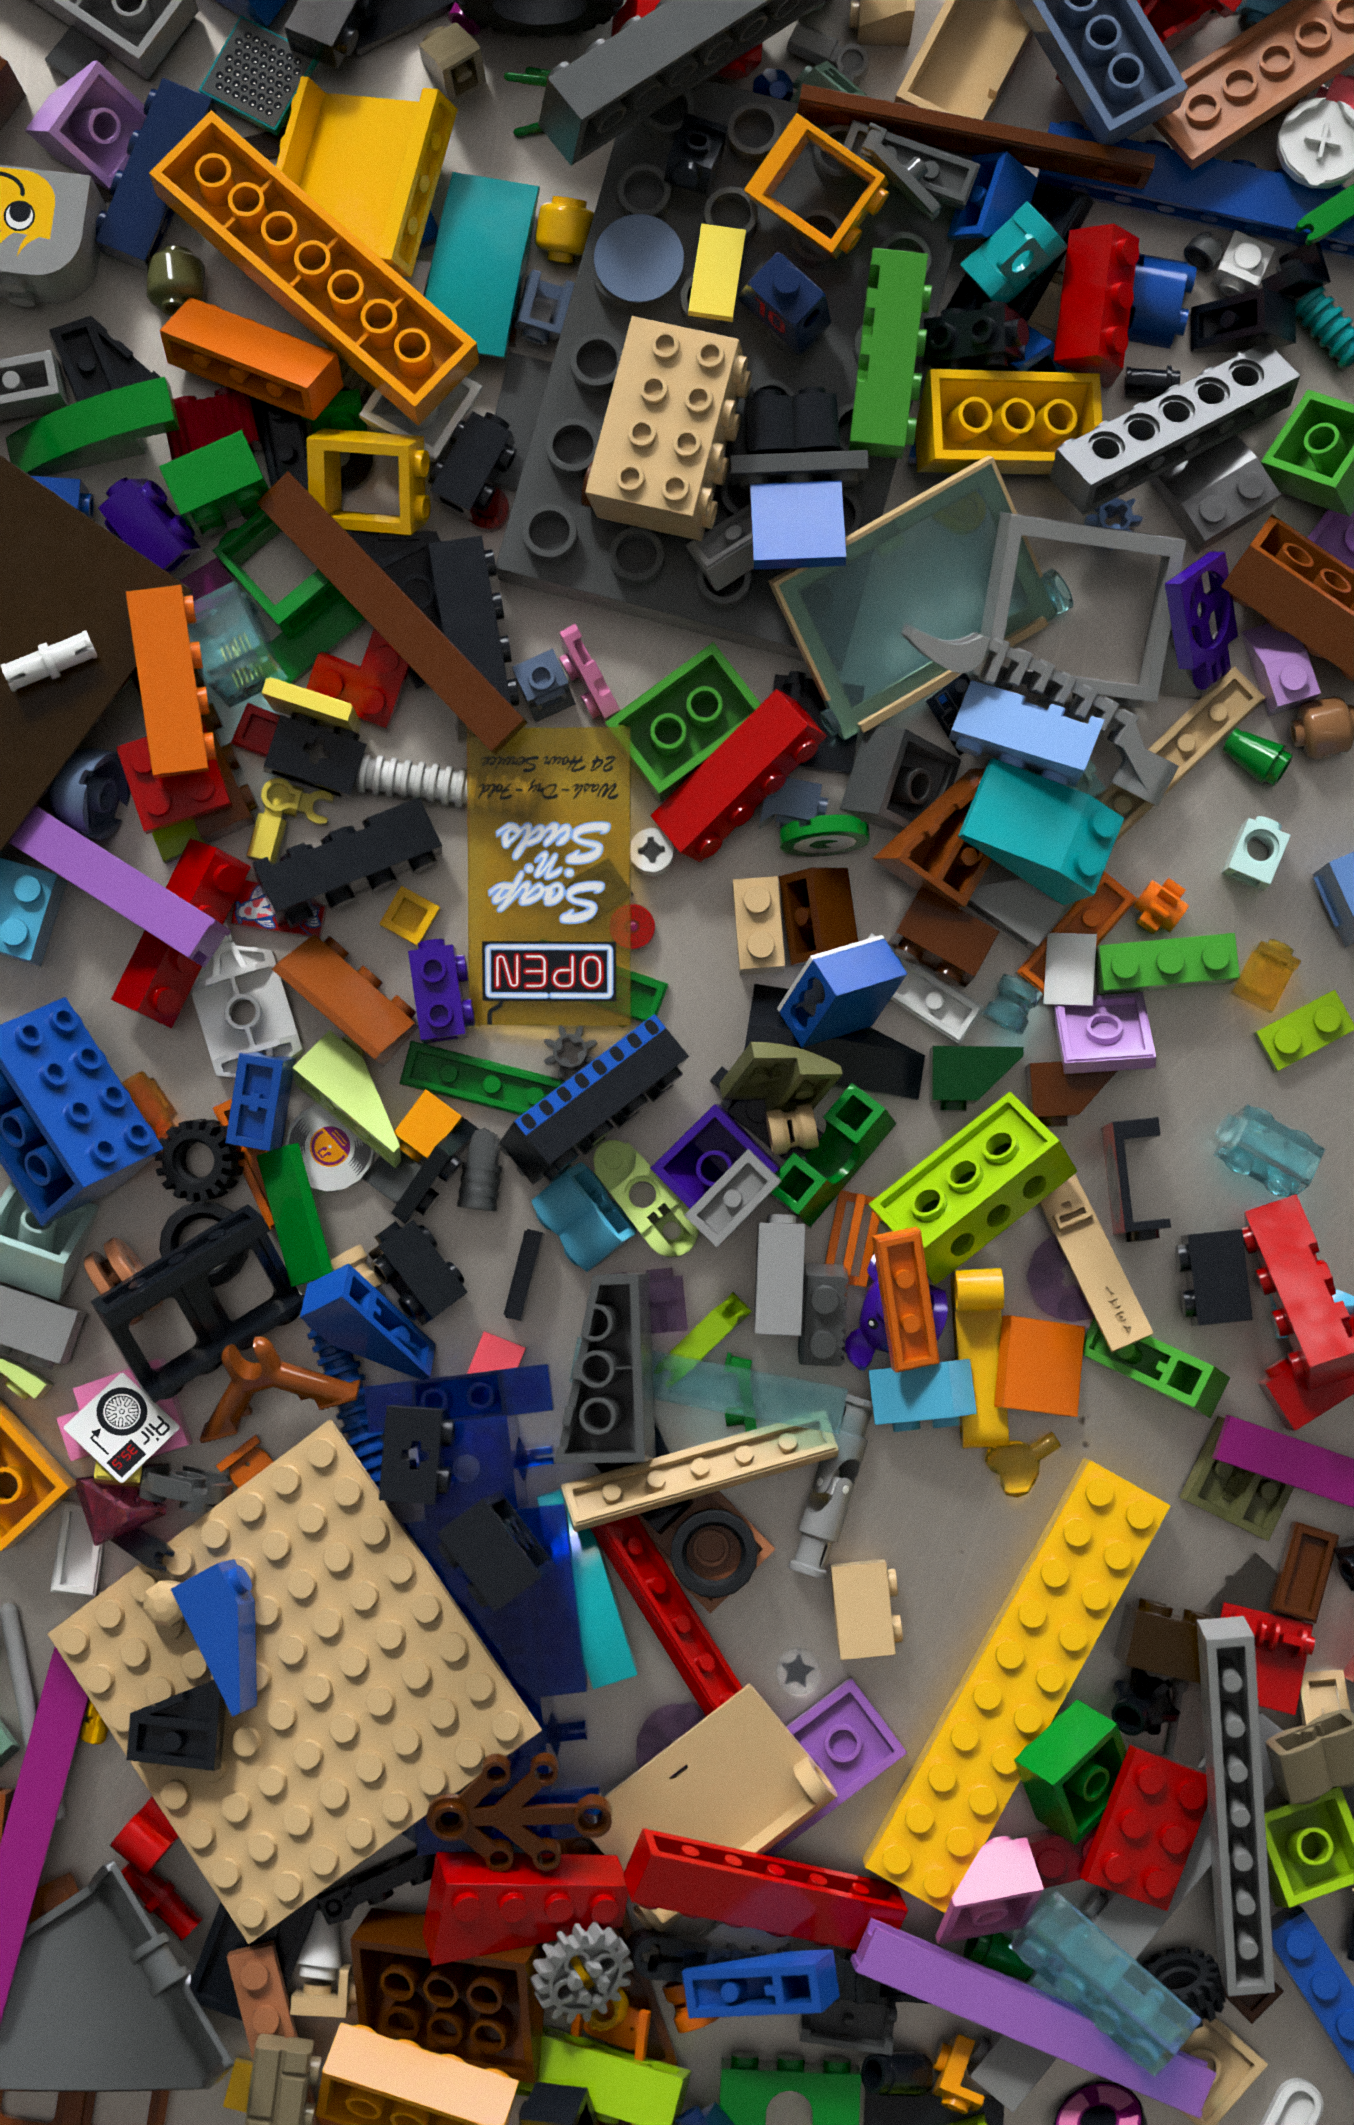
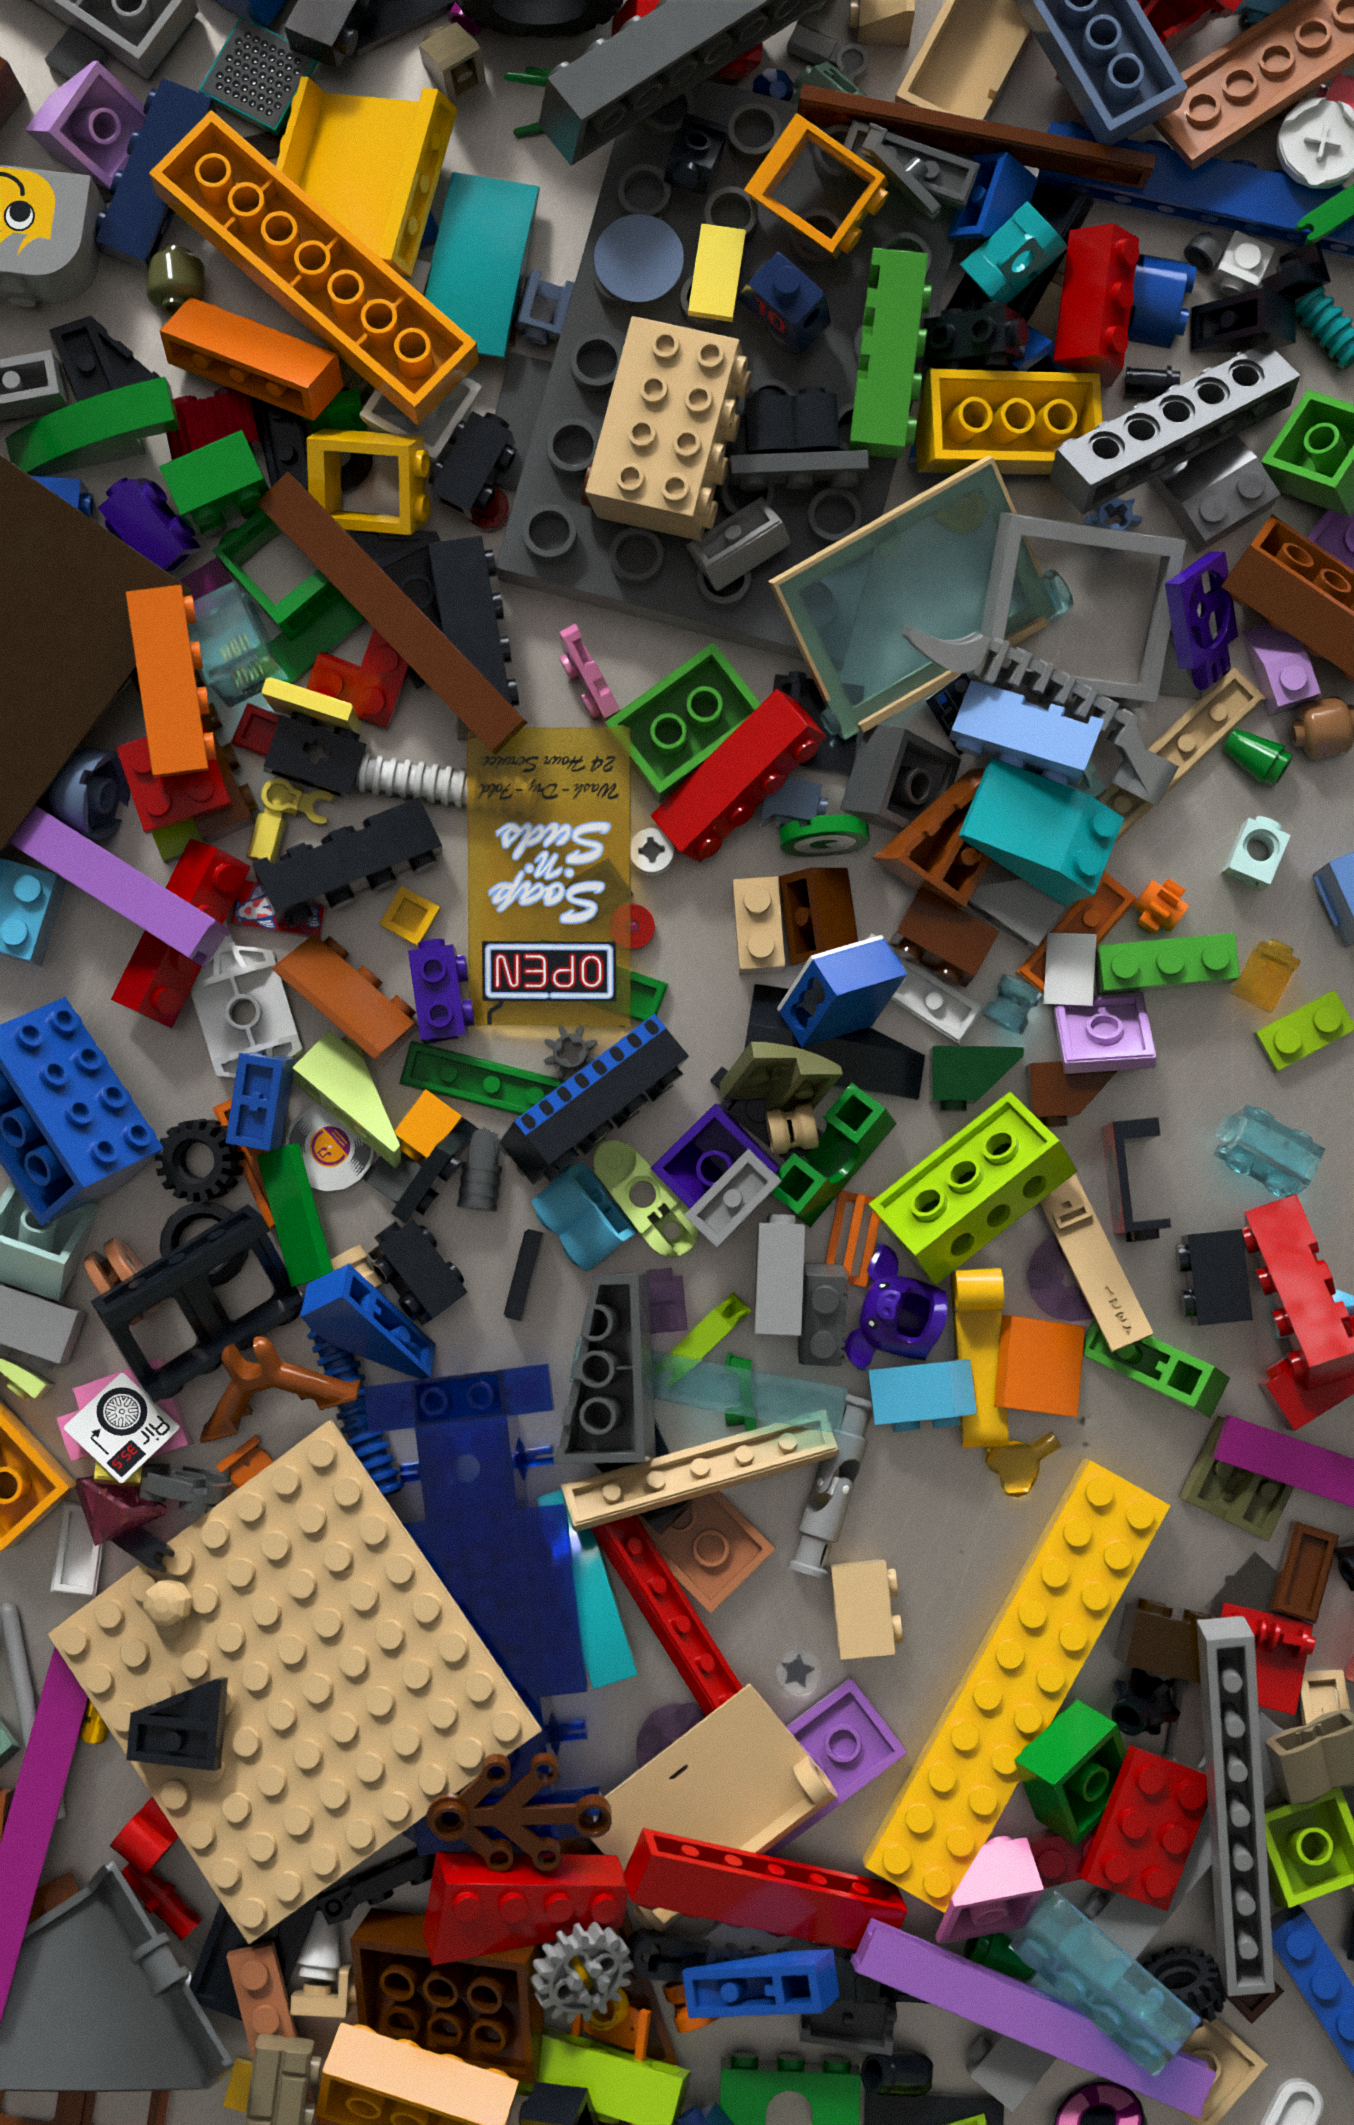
(49, 661): white pin -> none
(151, 1102): clear orange brick -> none
(223, 1625): blue slope -> none
(399, 1475): black brick -> none
(494, 1551): black brick -> none
(496, 1354): coral tile -> none
(543, 685): sand blue window -> none
(563, 228): yellow head -> none
(724, 1586): black tyre -> none
(798, 525): tile -> none
(905, 1299): orange tile -> none
(951, 2063): light orange bracket -> none

